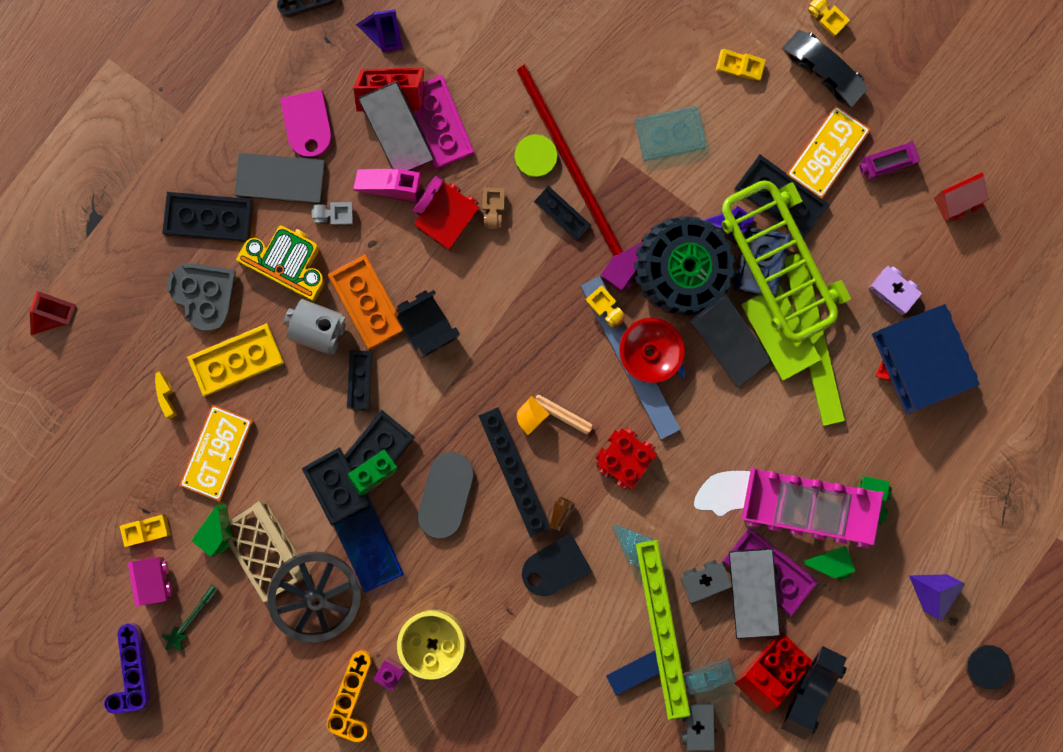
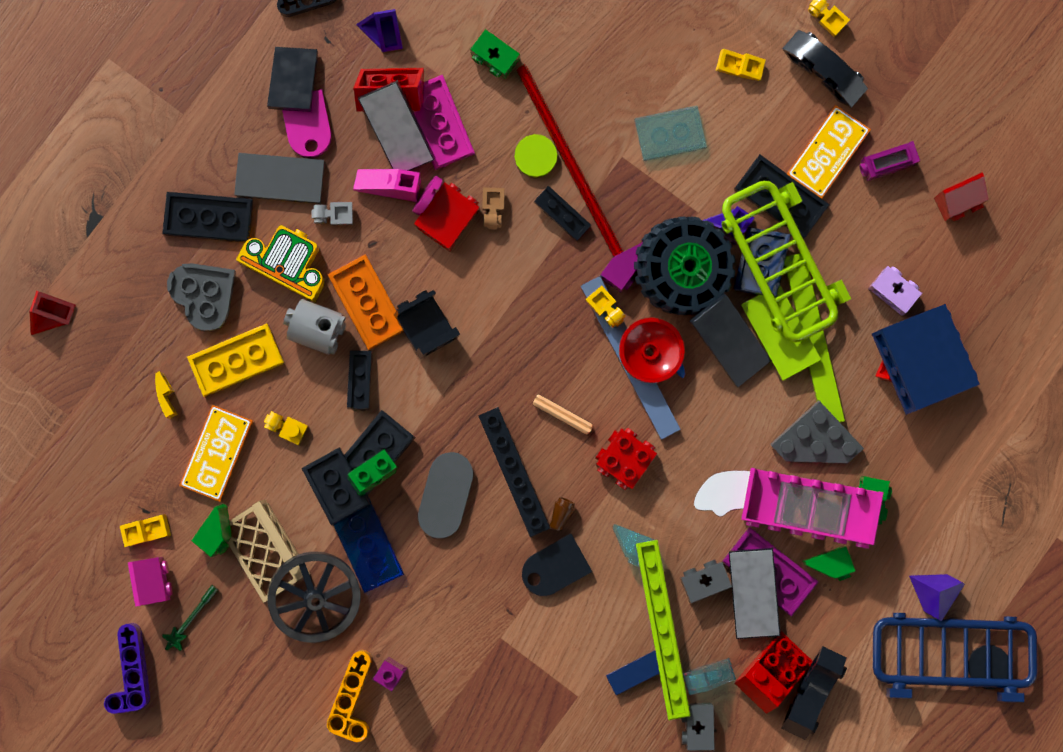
(291, 430): none -> yellow plate
(292, 79): none -> black tile
(426, 661): light yellow brick -> none
(489, 43): none -> green brick
(531, 415): light orange brick -> none
(817, 438): none -> dark grey plate
(899, 681): none -> dark blue bar

